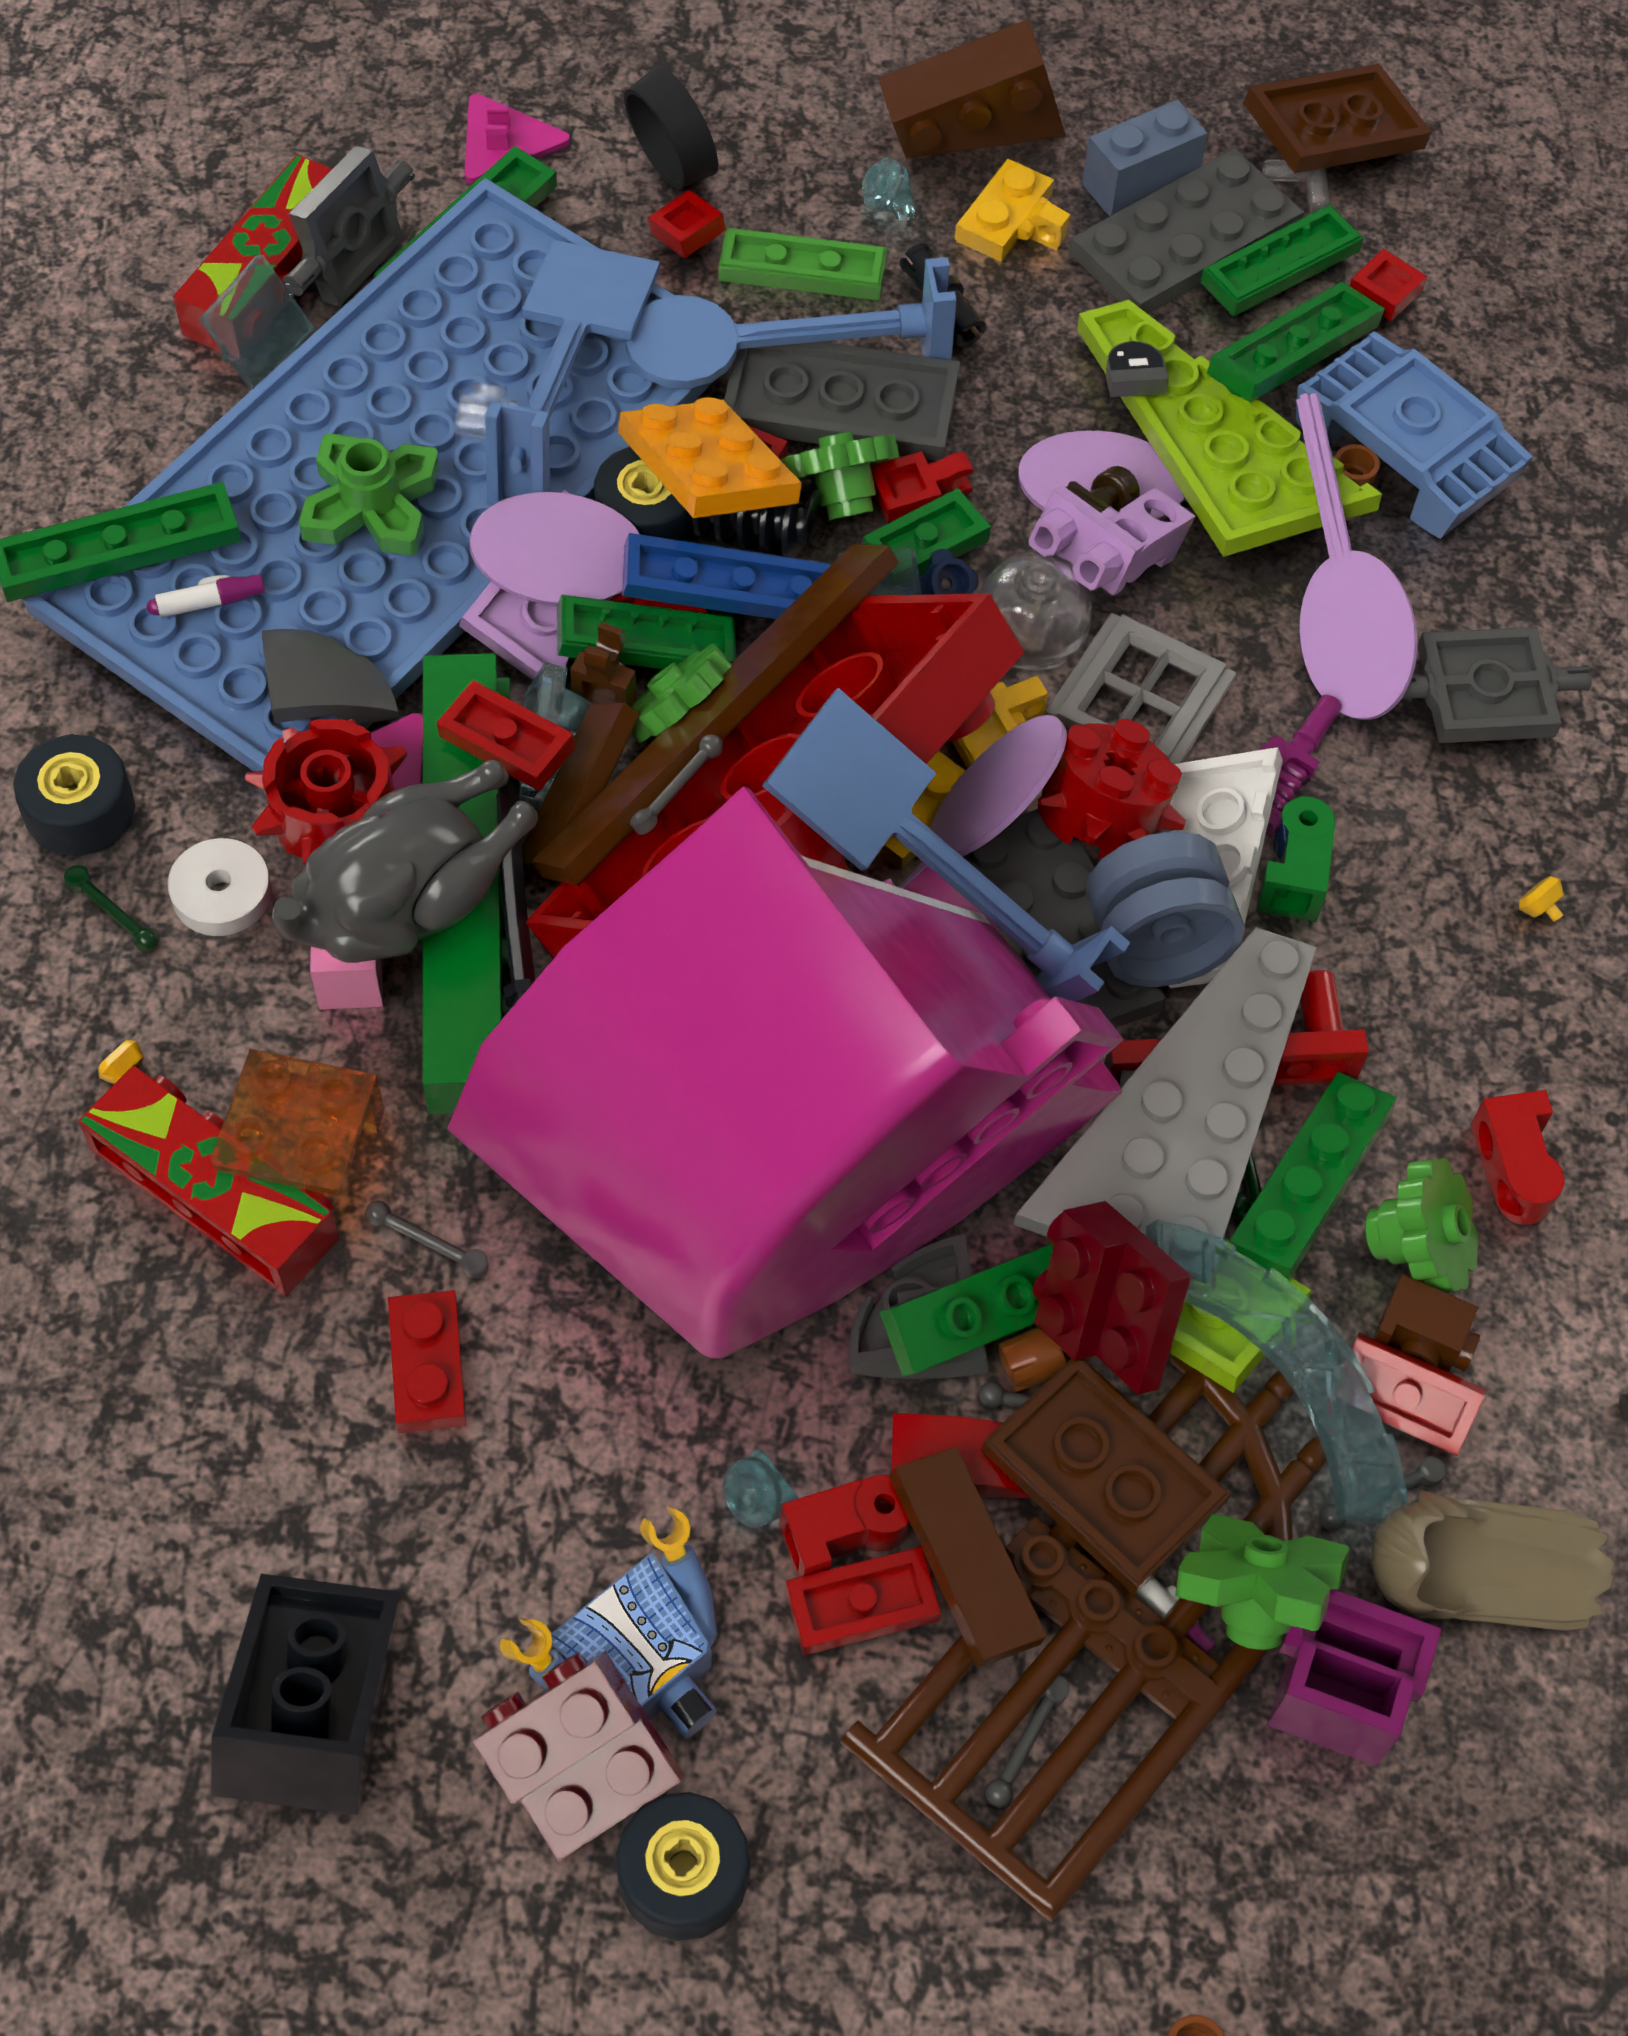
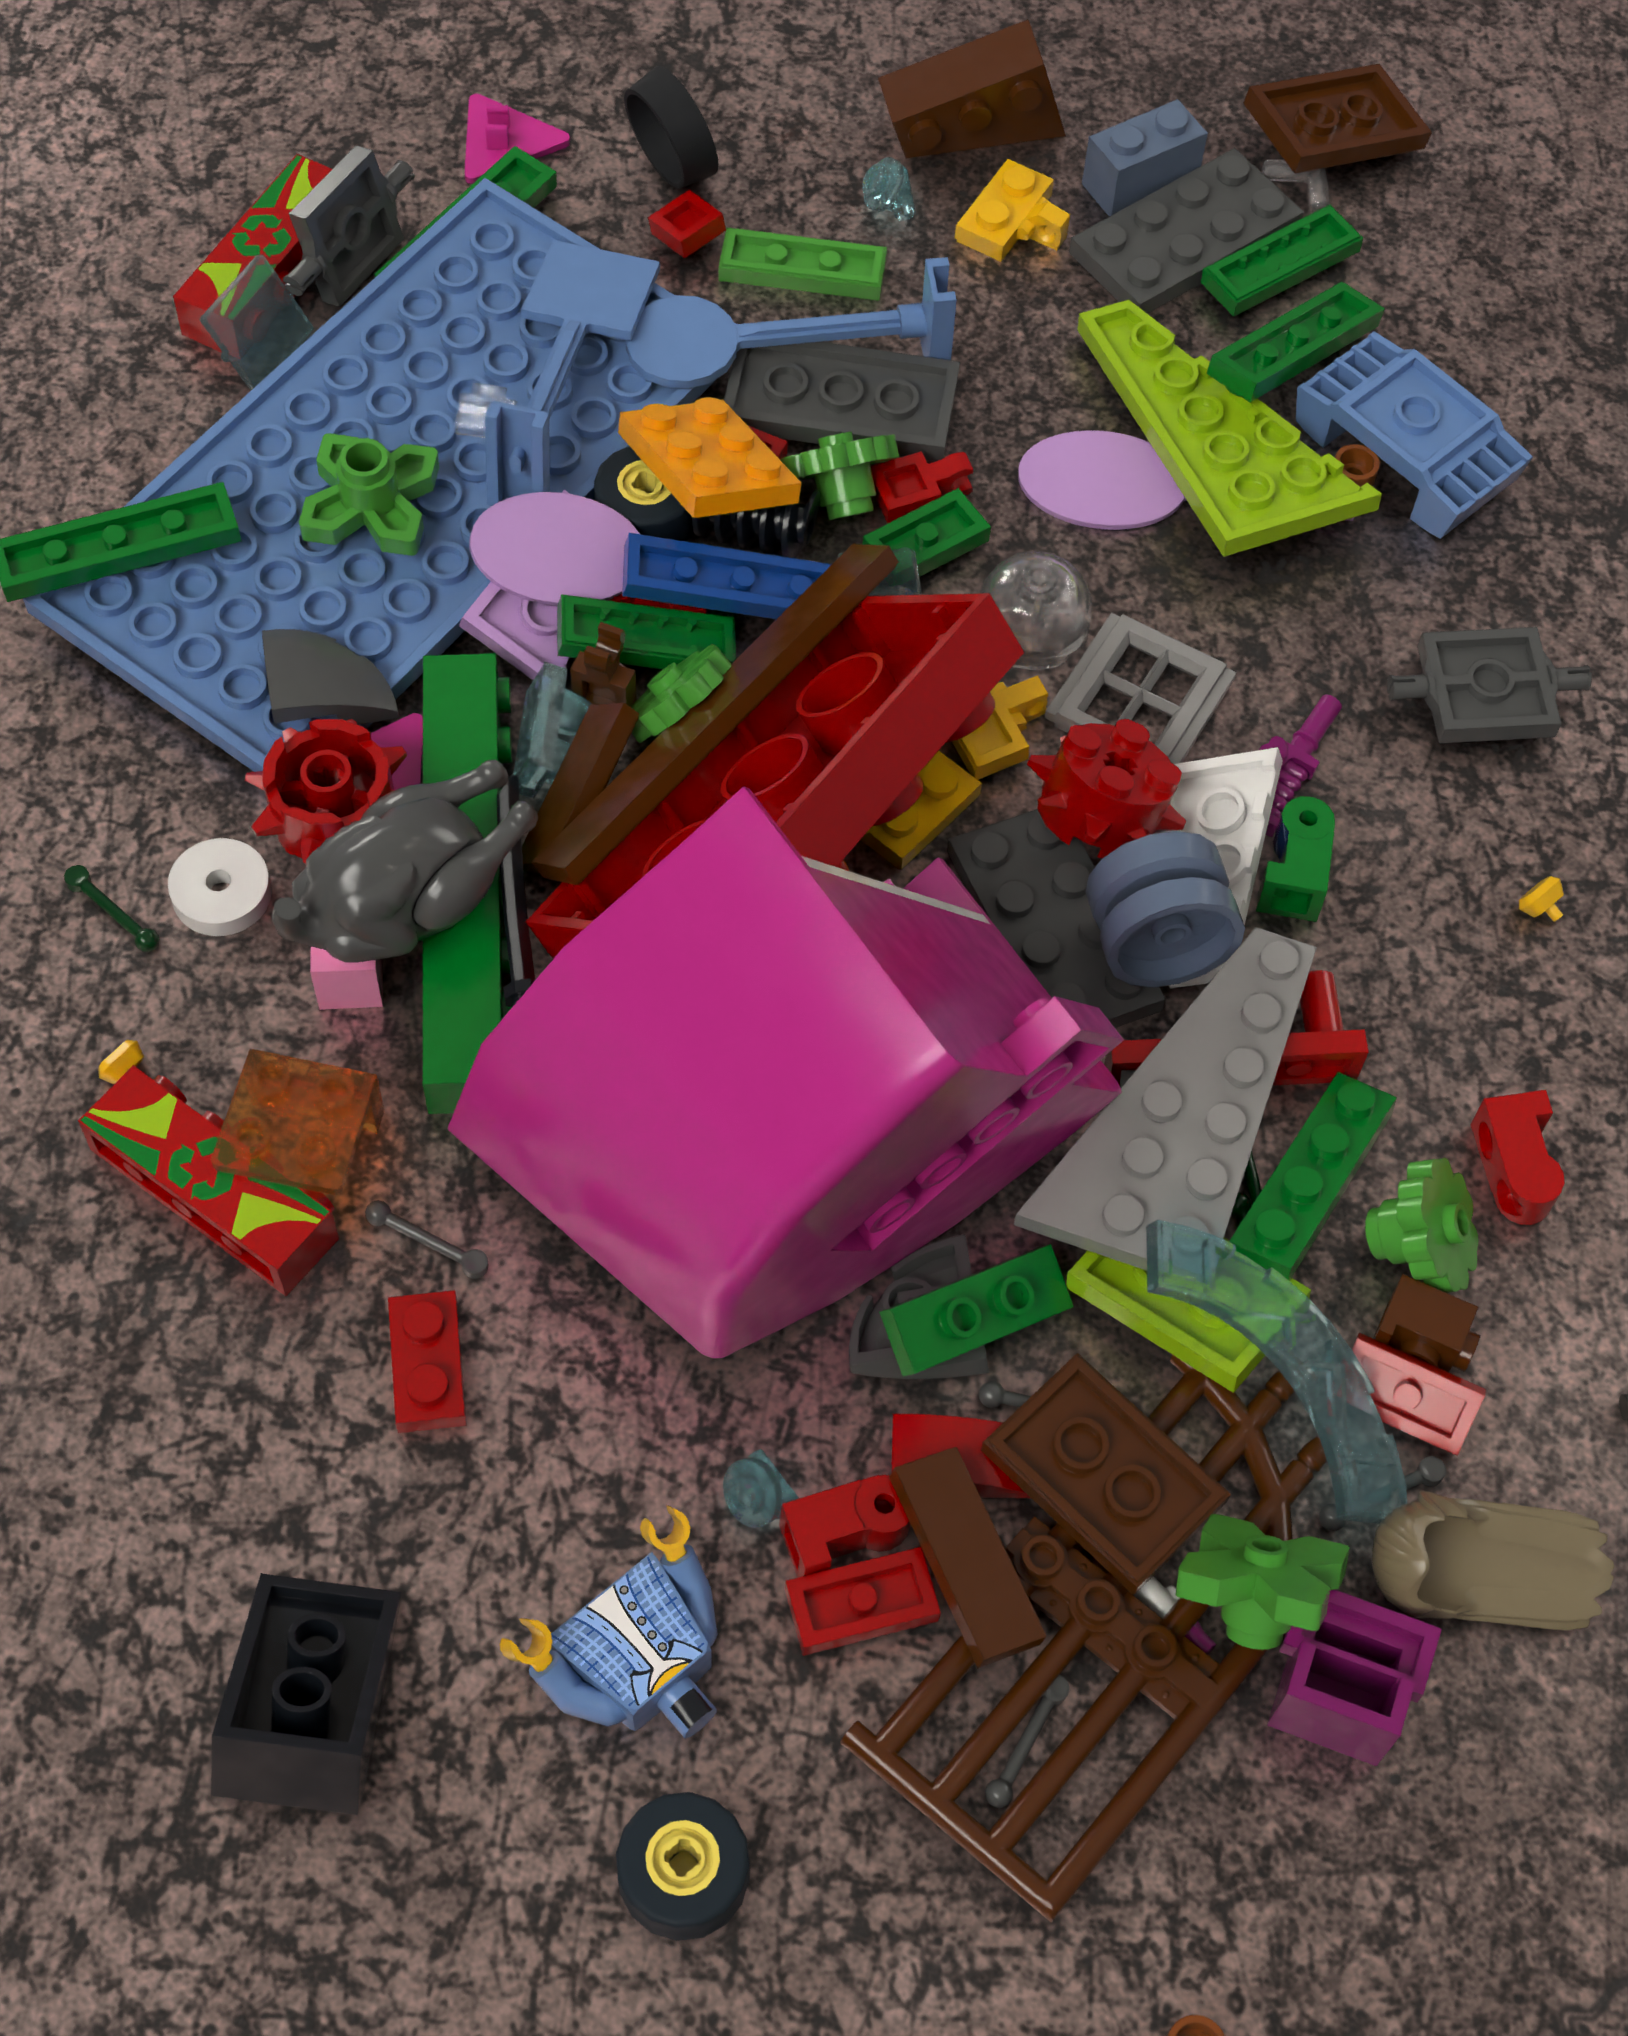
(74, 794): black wheel -> none
(208, 593): piece -> none
(506, 732): red plate -> none
(577, 1752): plate -> none
(646, 819): dark grey hinge -> none
(860, 788): medium blue piece -> none
(943, 566): dark blue plate -> none
(965, 315): black pin -> none
(998, 786): lavender piece -> none
(1030, 1359): dark orange hose -> none
(1110, 529): lavender hips -> none
(1110, 1294): dark red plate -> none
(1136, 370): tile -> none
(1355, 611): lavender piece -> none
(1389, 283): red plate -> none

